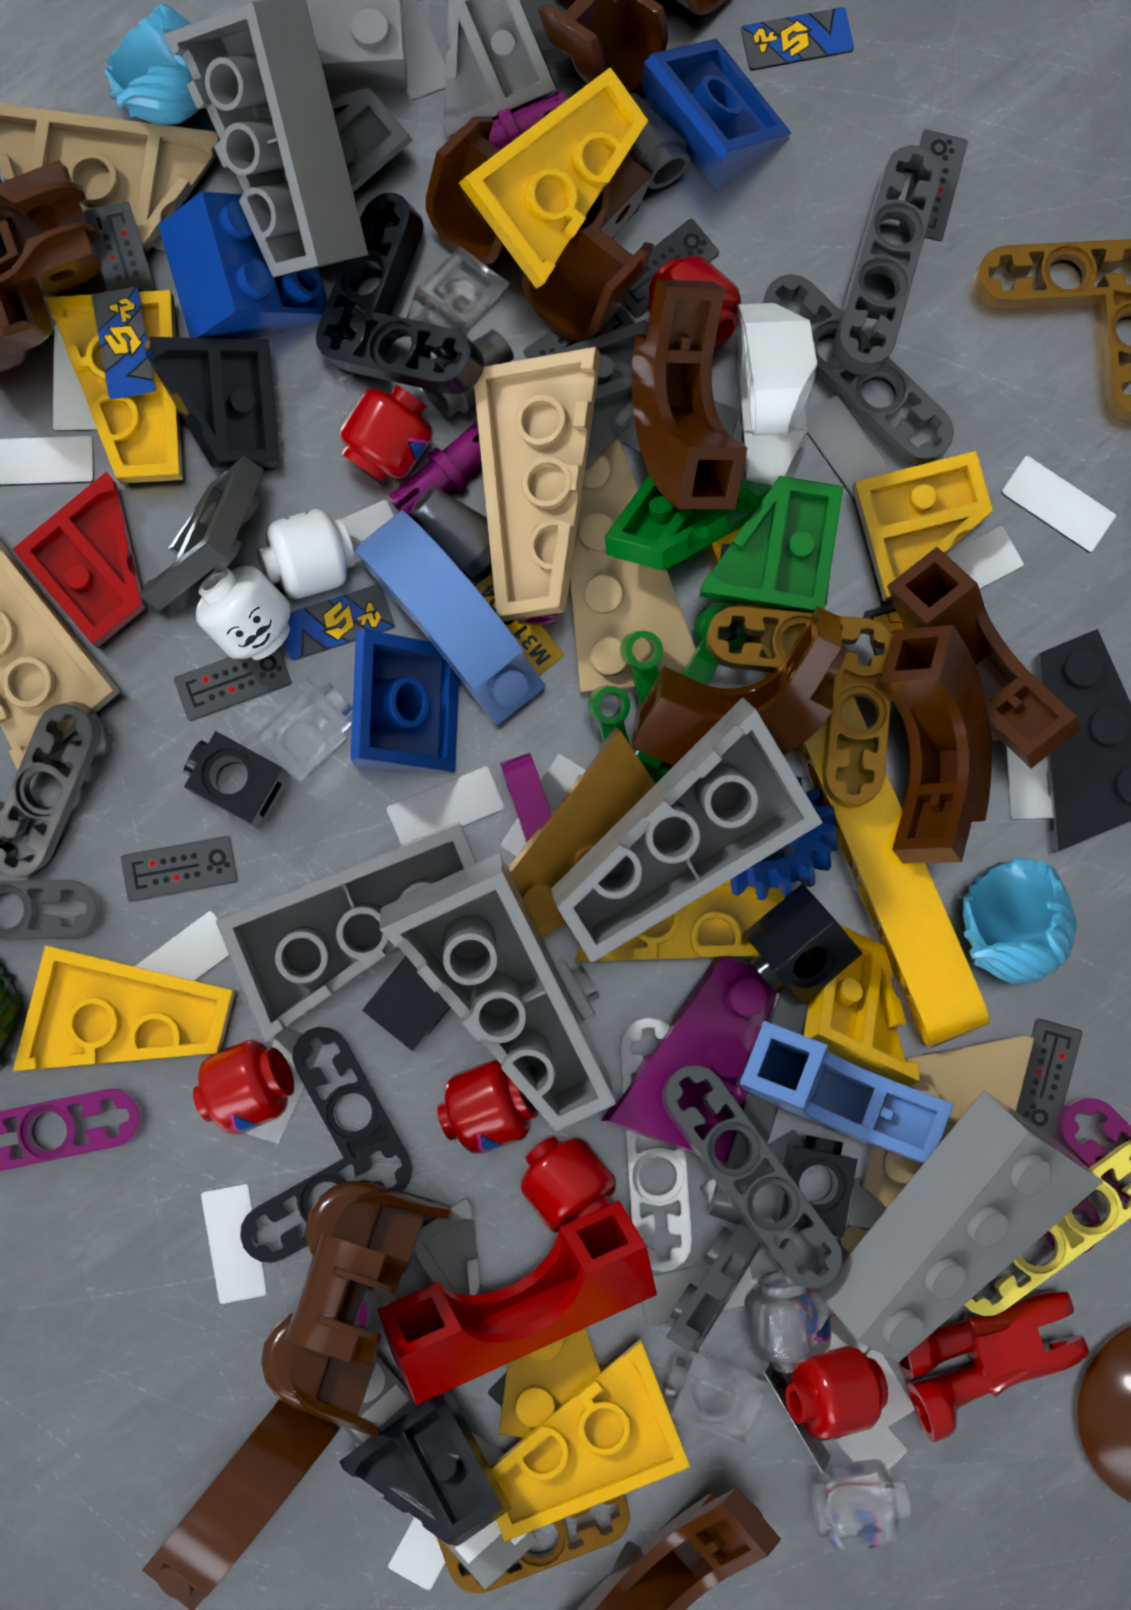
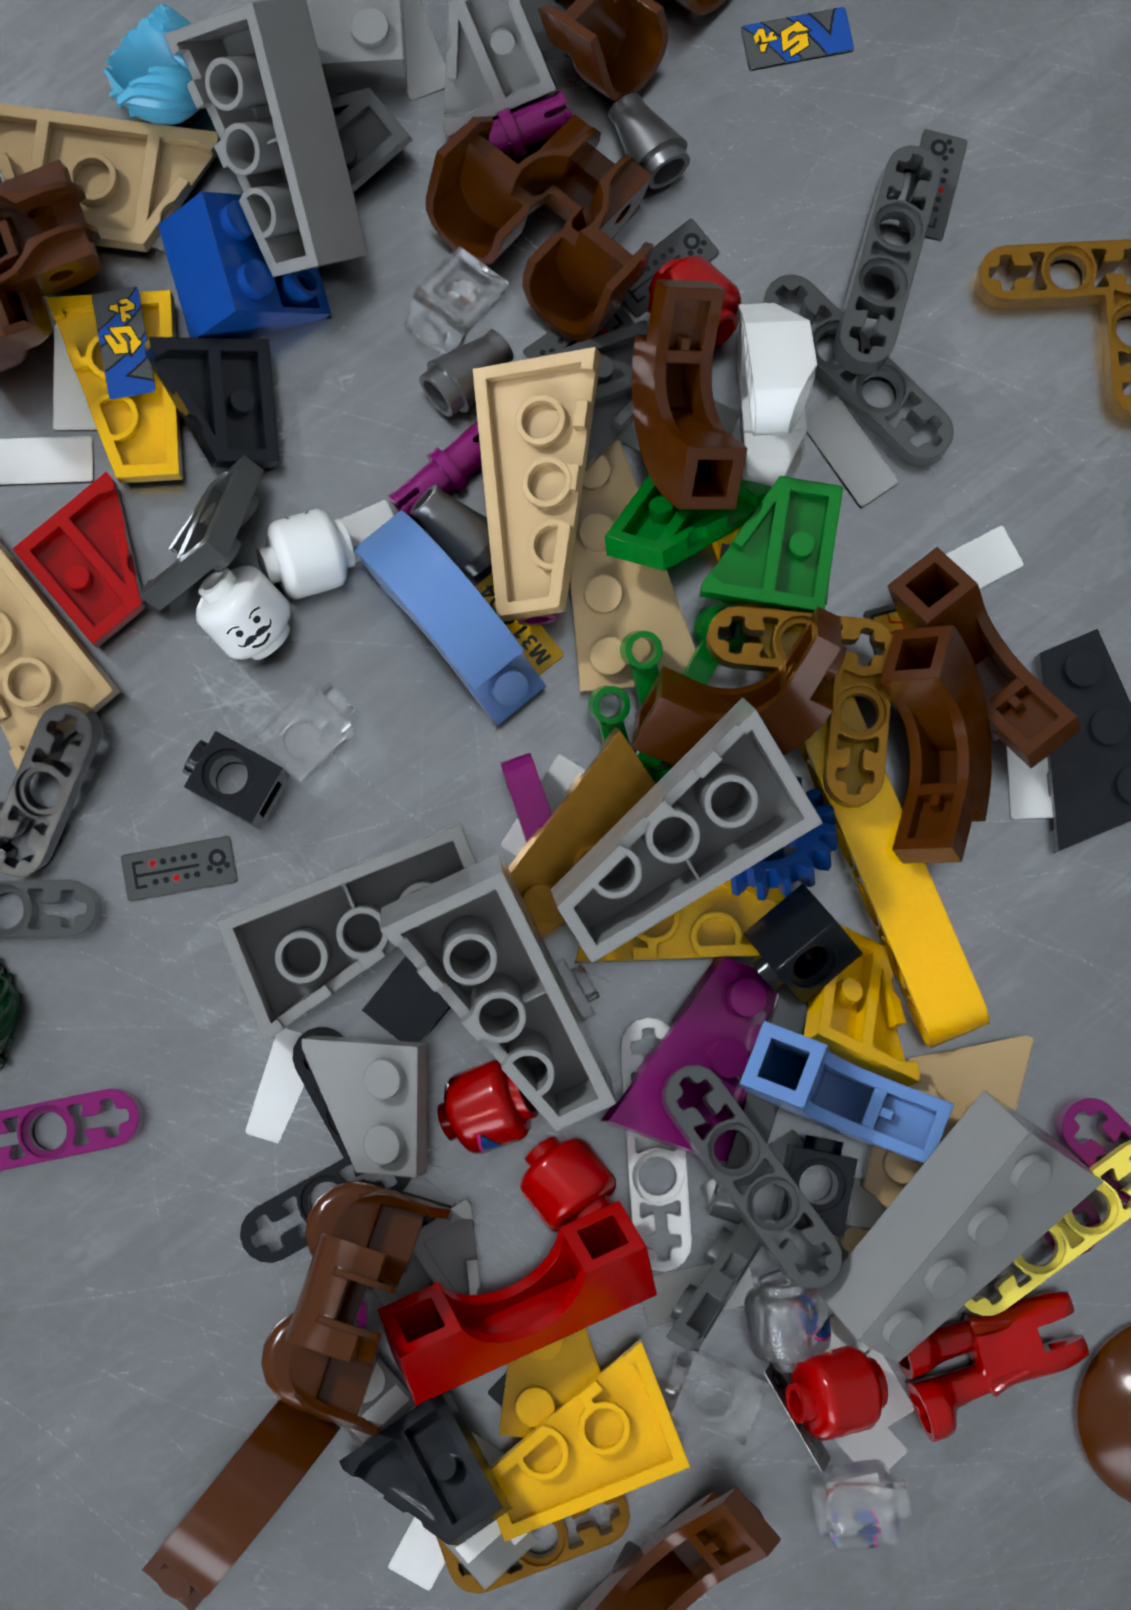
(116, 1012): yellow wing -> none
(120, 247): dark grey sticker -> none
(190, 951): white sticker -> none
(229, 683): dark grey sticker -> none
(235, 1271): white sticker -> none
(243, 1087): red head -> none
(336, 621): sticker -> none
(375, 1100): none -> light grey wing
(377, 326): black beam -> none
(386, 433): red head -> none
(402, 705): blue slope -> none
(452, 802): white sticker -> none
(554, 171): yellow wing -> none
(712, 108): blue slope -> none
(919, 510): yellow wing -> none
(1019, 921): medium azure hair -> none
(1048, 1073): dark grey sticker -> none
(1059, 503): white sticker -> none

